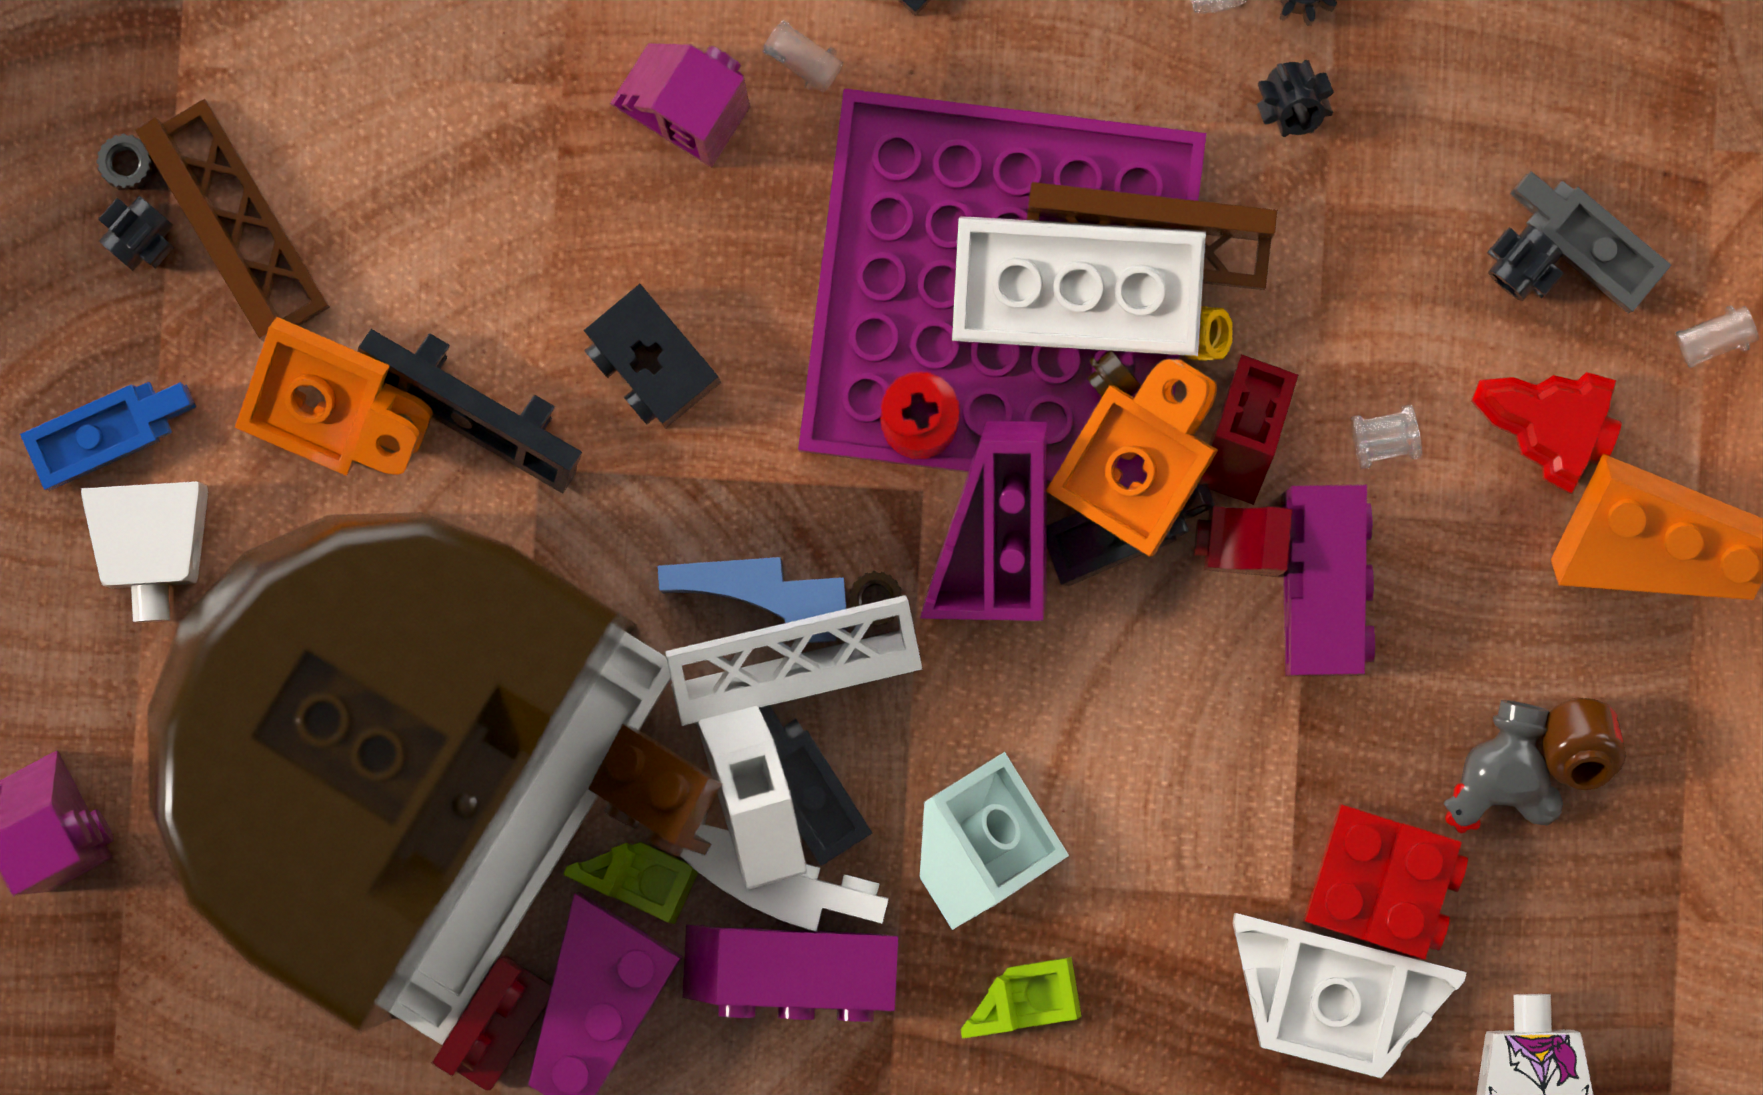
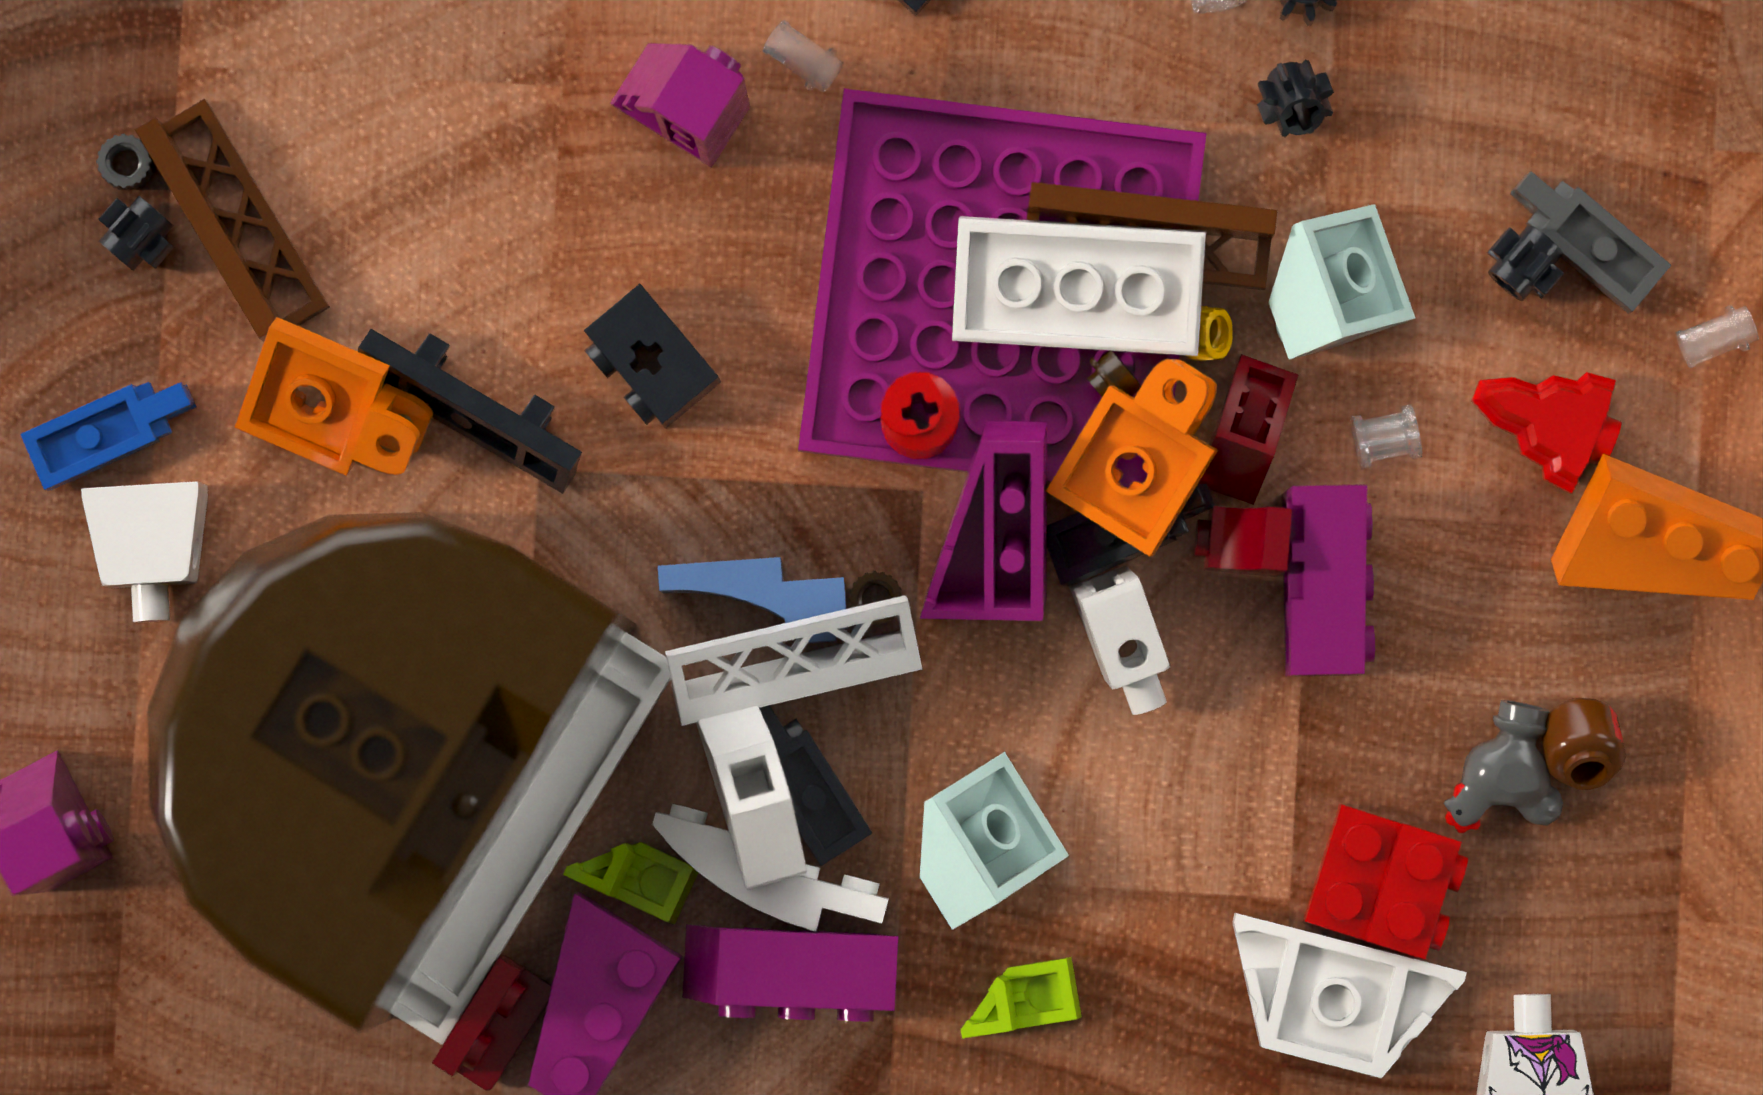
(655, 789): reddish brown bracket -> none
(1113, 613): none -> white torso
(1337, 283): none -> light aqua slope

